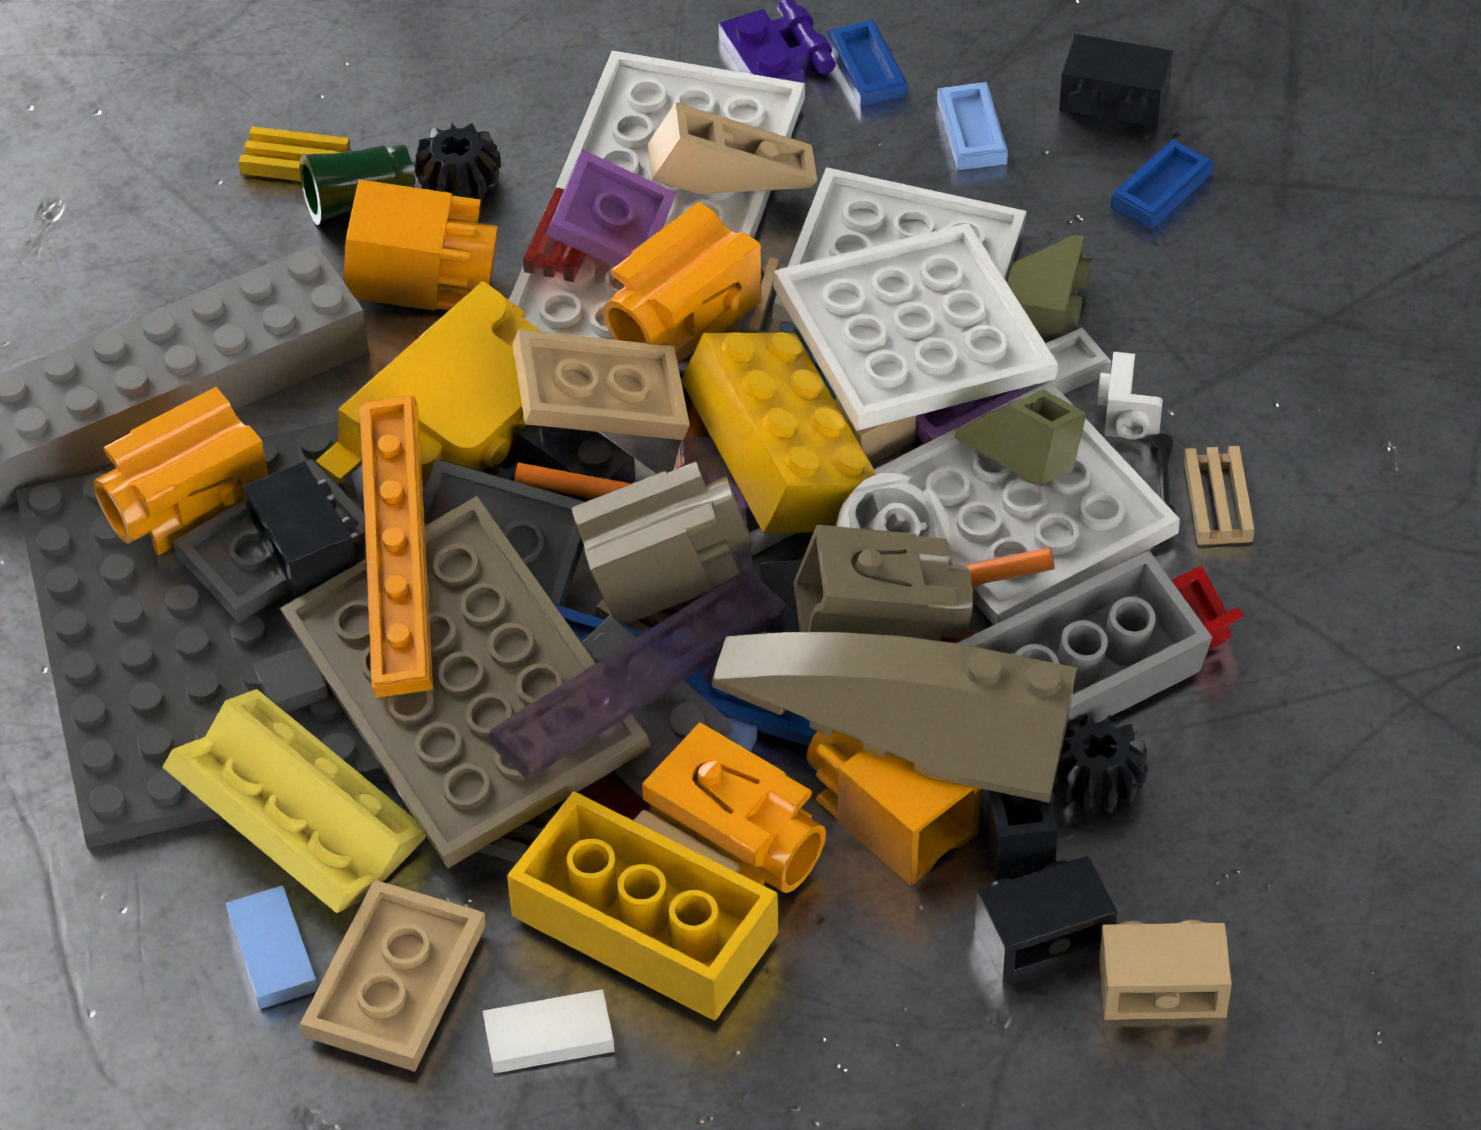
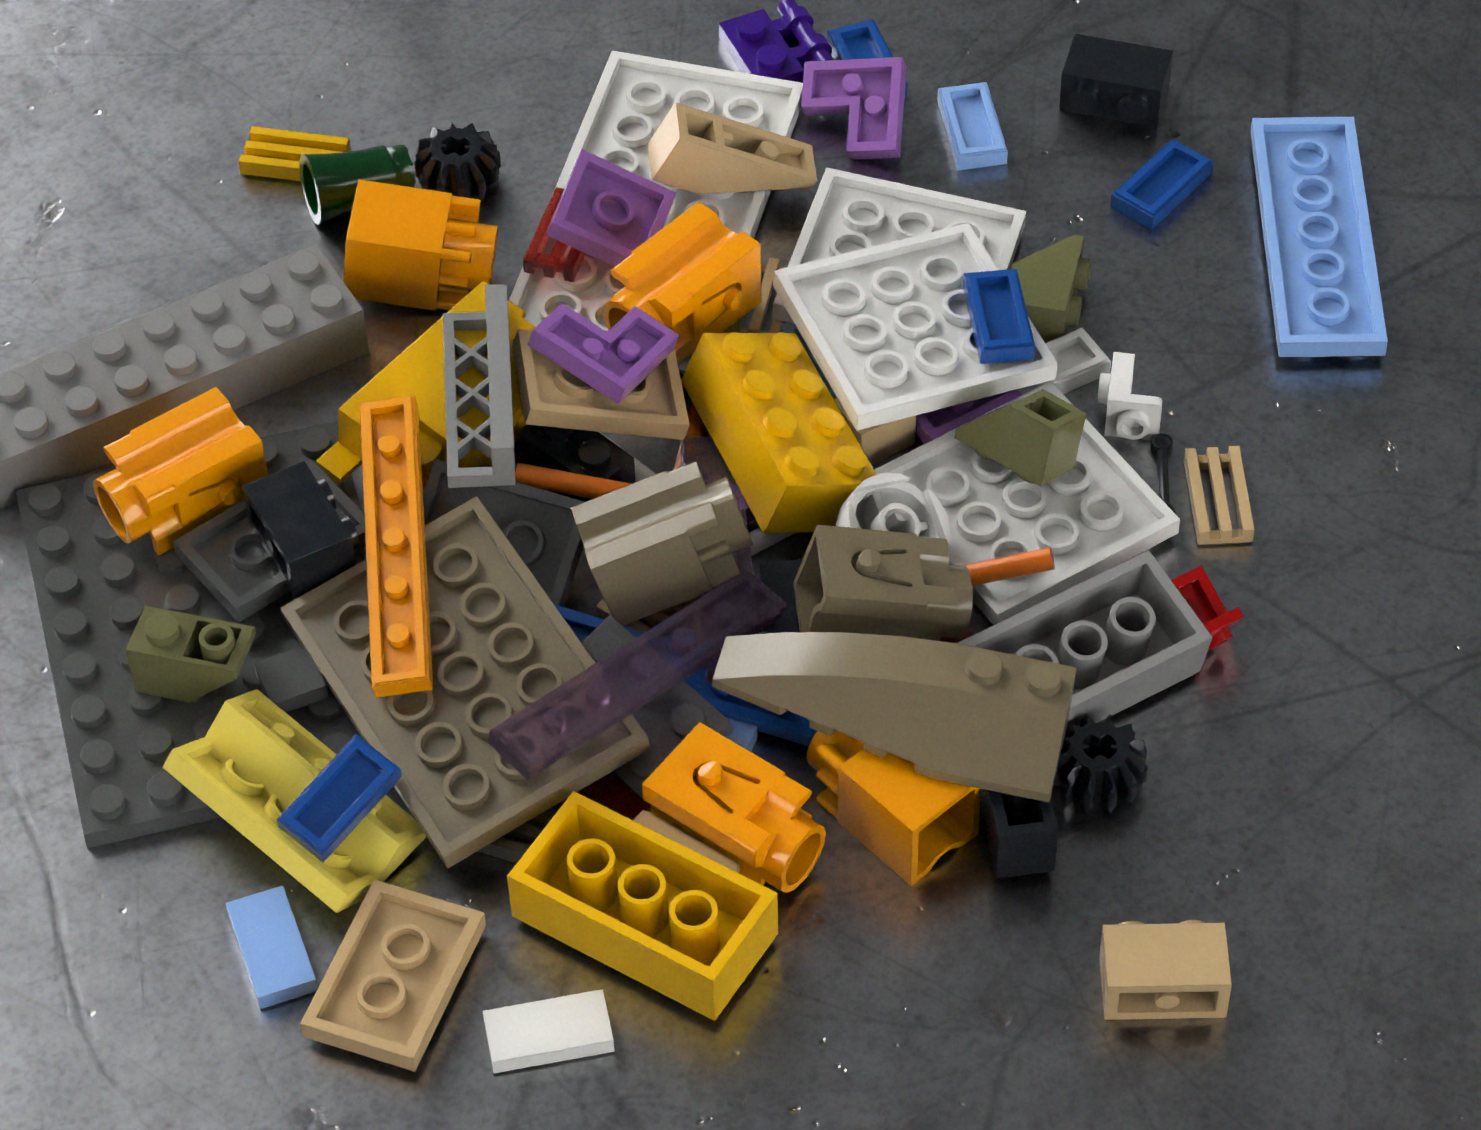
(185, 653): none -> olive slope
(339, 798): none -> blue tile
(496, 385): none -> light grey fence
(605, 360): none -> medium lavender plate
(867, 91): none -> medium lavender plate
(998, 316): none -> blue tile
(1044, 916): black brick -> none
(1317, 237): none -> light blue plate

